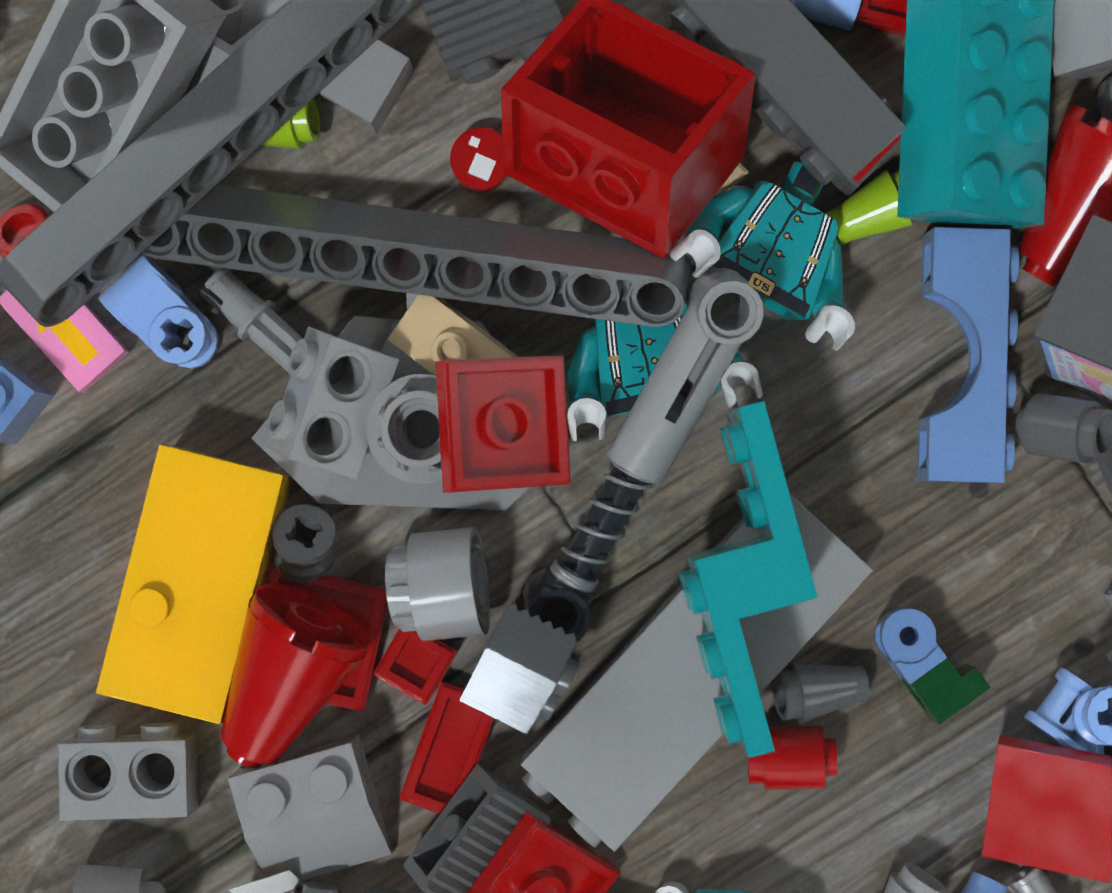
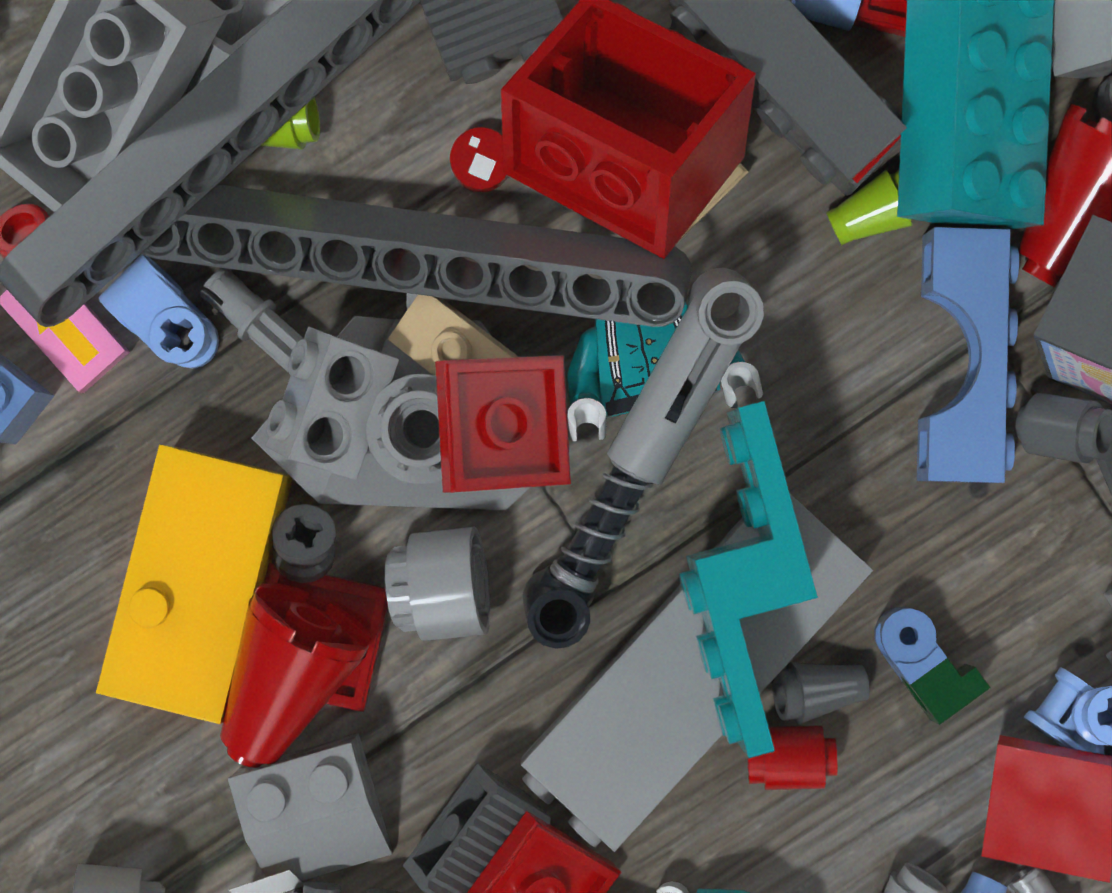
(131, 788): light grey brick -> none
(371, 84): light grey panel -> none
(415, 664): red tile -> none
(446, 750): red tile -> none
(522, 670): brick -> none
(779, 248): teal torso -> none

